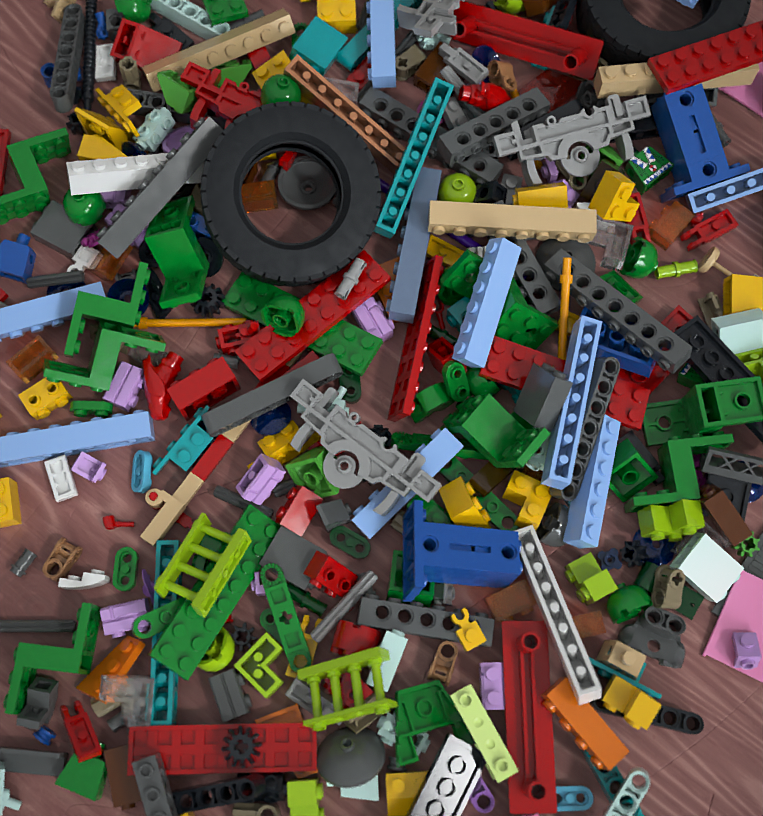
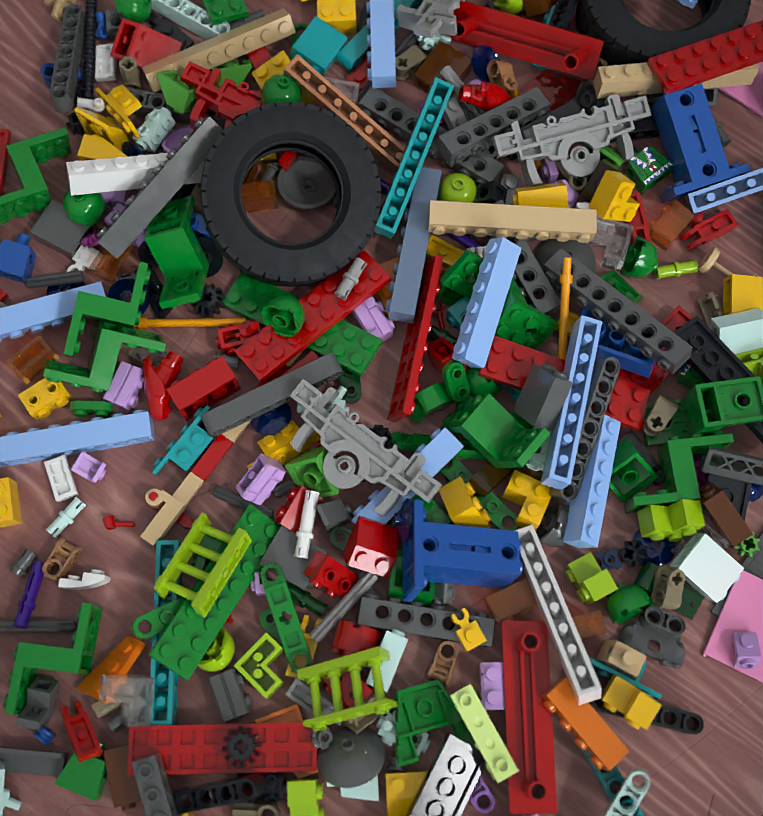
(29, 597): none -> dark purple pin
(66, 517): none -> light aqua pin
(95, 105): none -> white arm
(120, 617): lavender brick -> none
(124, 569): green plate -> none
(141, 471): medium azure plate -> none
(148, 589): medium lavender piece -> none
(249, 637): black gear -> none
(306, 524): none -> white pin
(318, 742): none -> dark grey plate
(372, 547): none -> red slope
(404, 520): none -> clear blue dish
(463, 64): light grey hinge -> none
(568, 798): medium azure plate -> none
(661, 414): none -> dark tan piece

